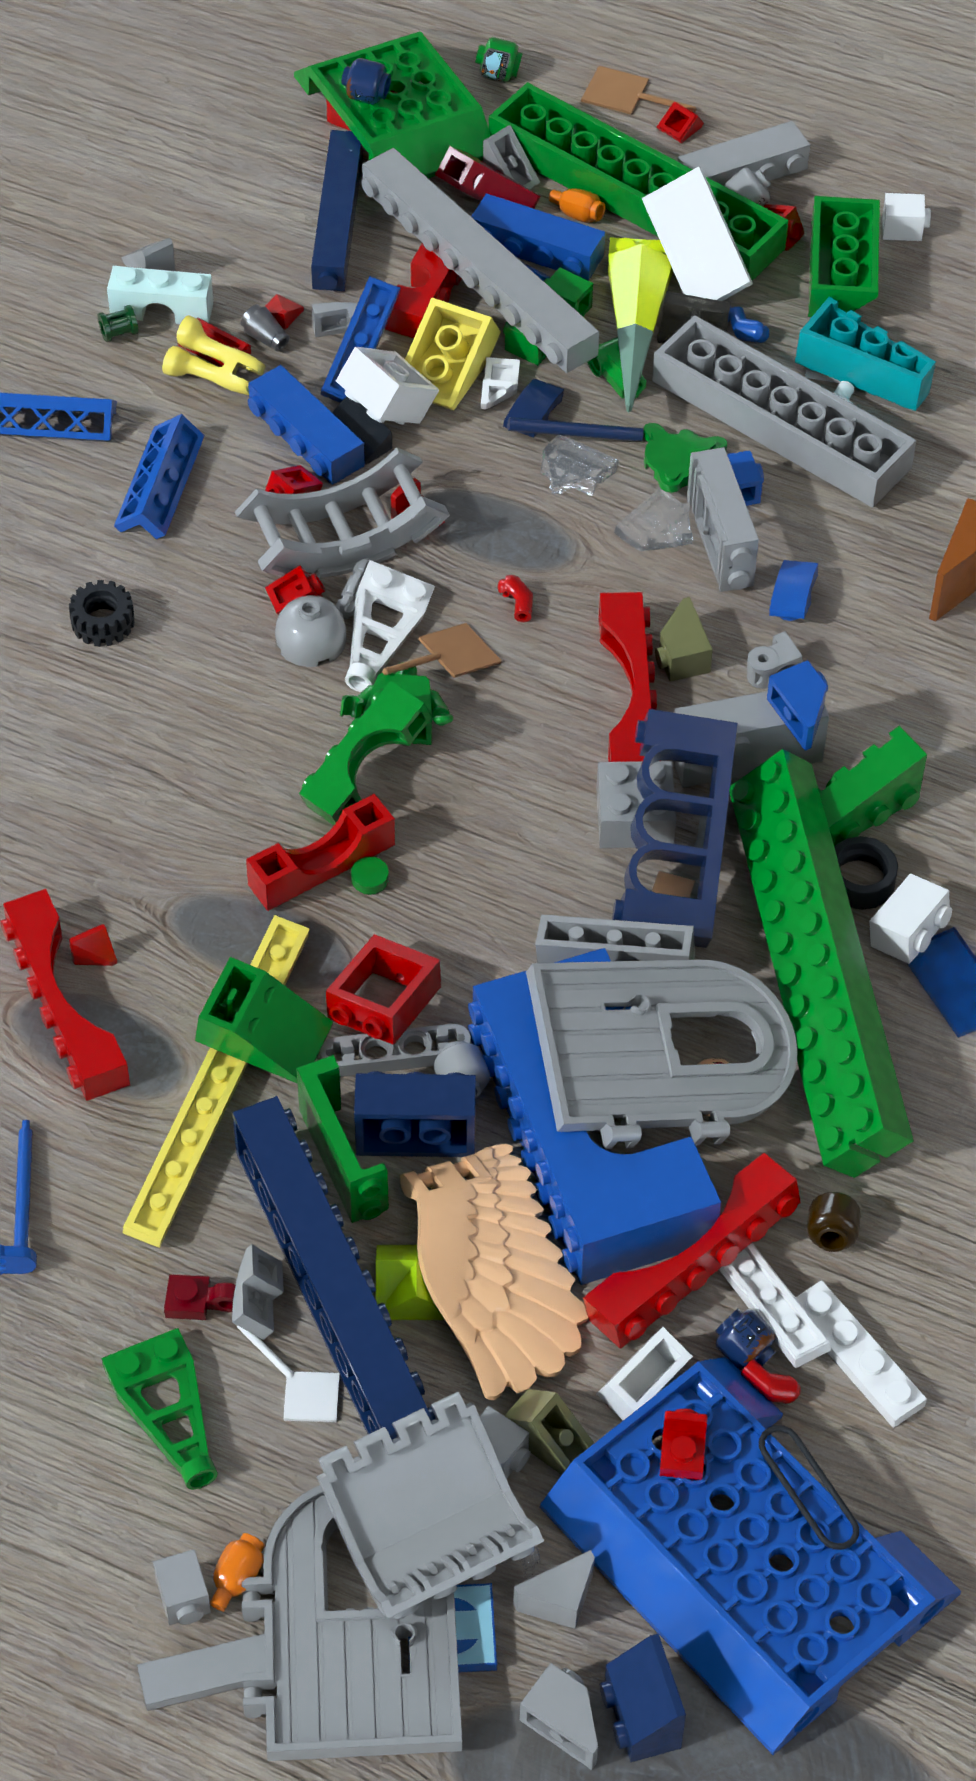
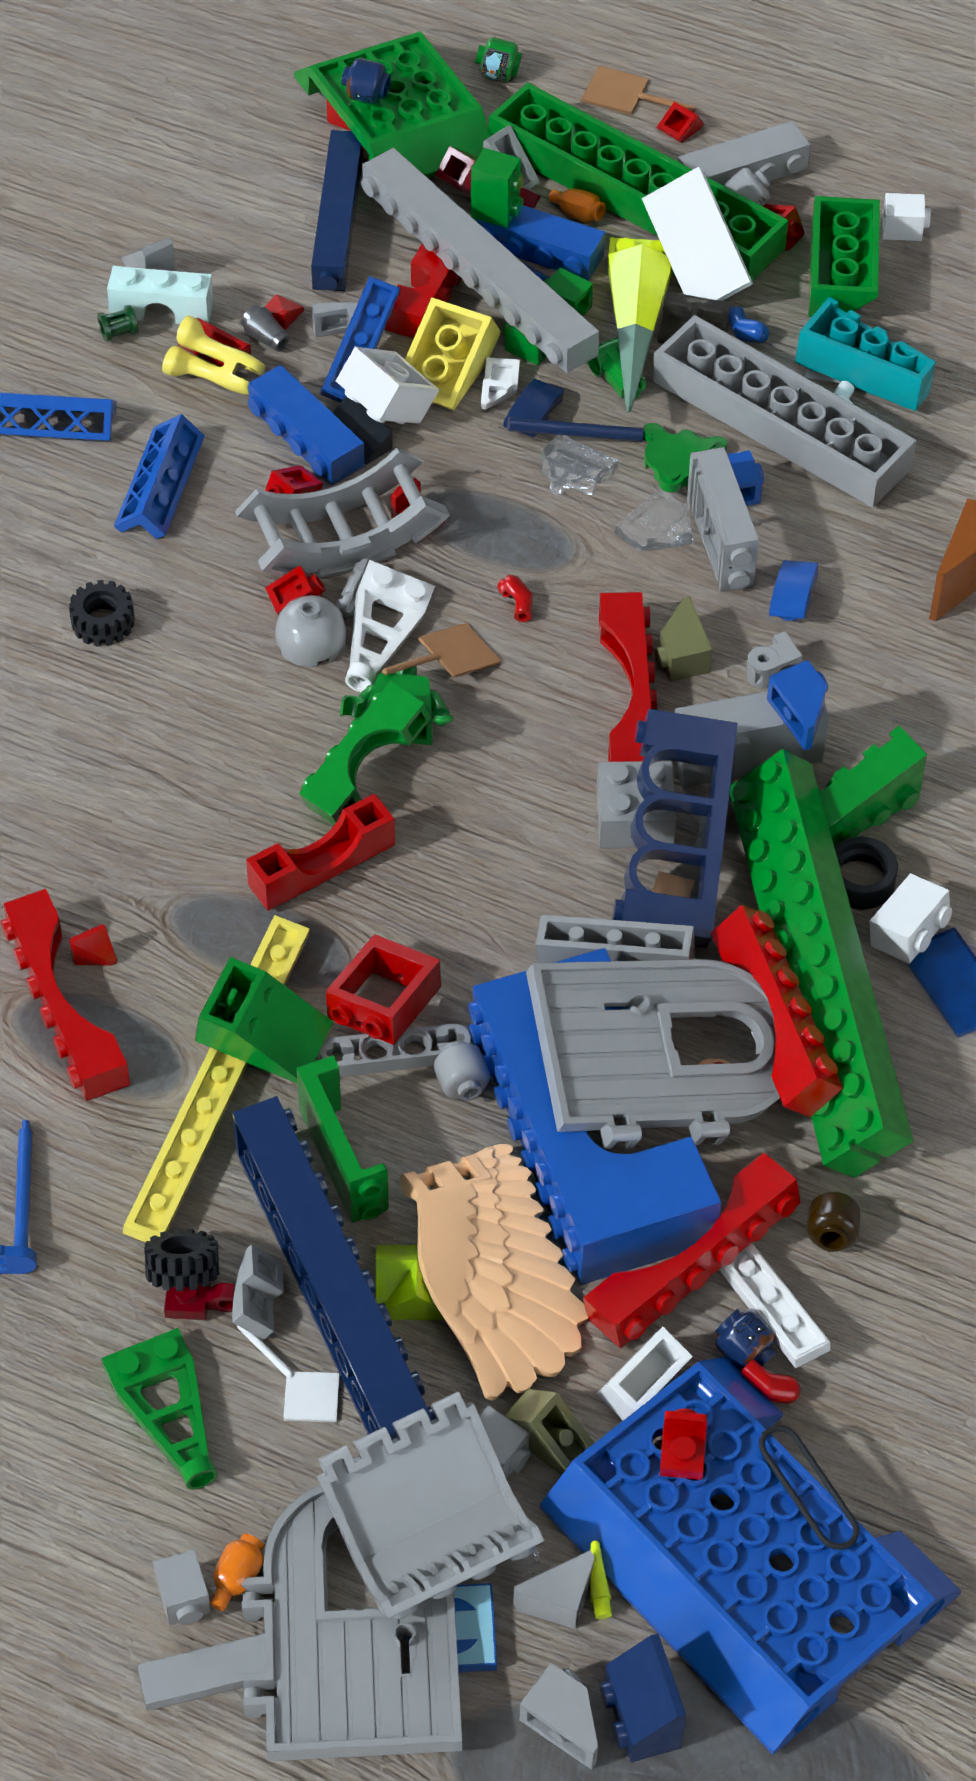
(181, 1259): none -> black tyre
(369, 875): green tile -> none
(414, 1114): dark blue brick -> none
(496, 188): none -> green brick
(599, 1587): none -> neon yellow helmet
(801, 1067): none -> red arch
(862, 1357): white plate -> none

